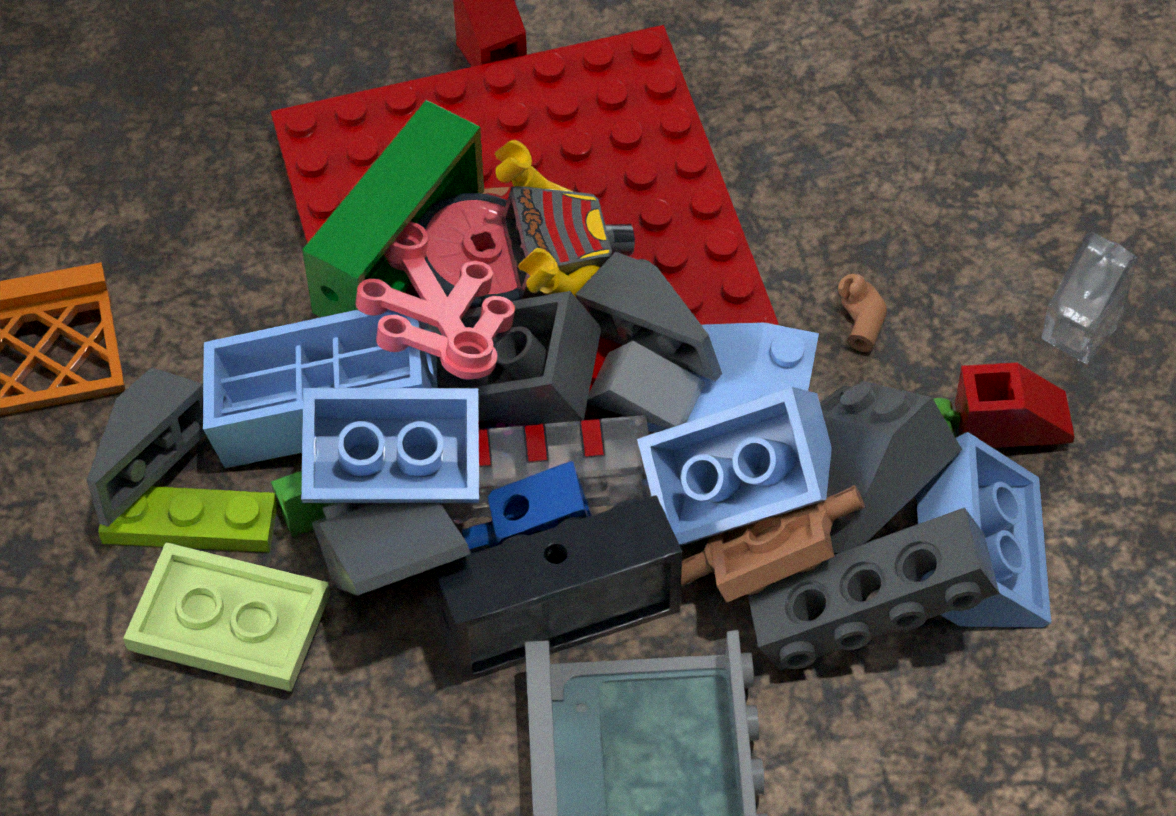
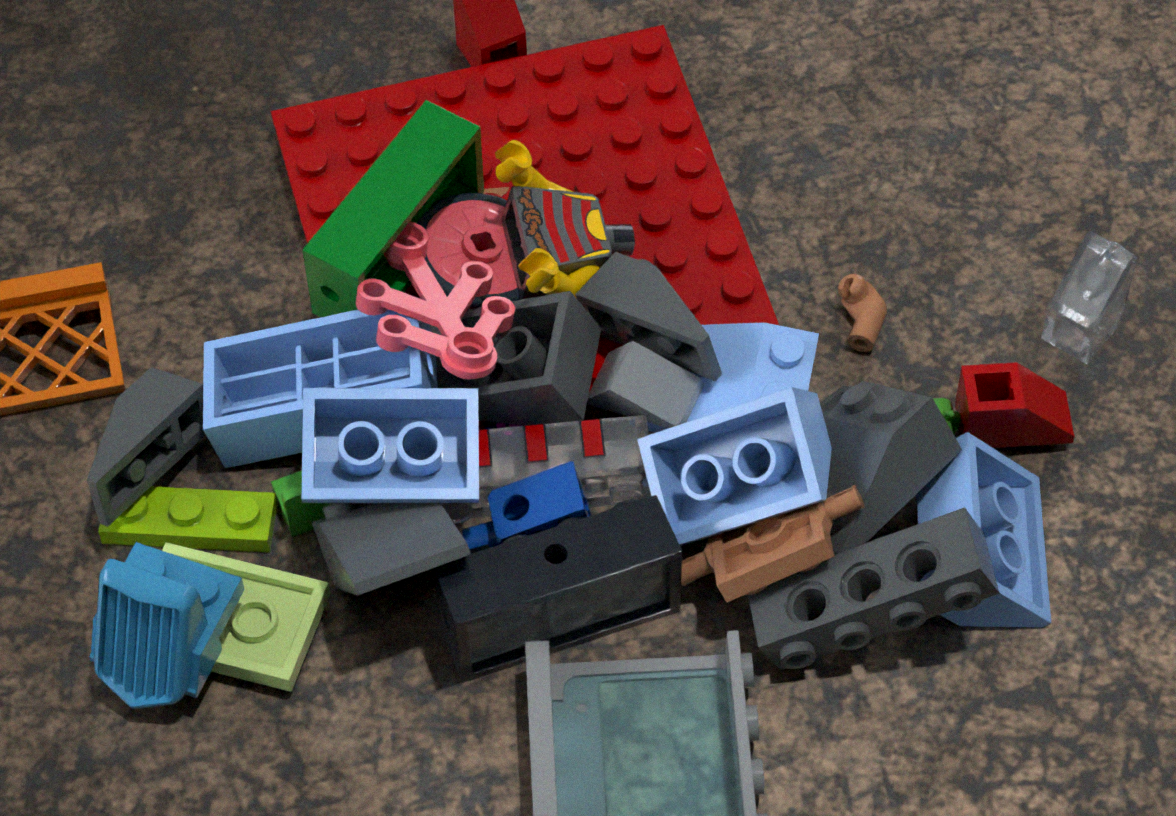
(159, 625): none -> dark azure piece

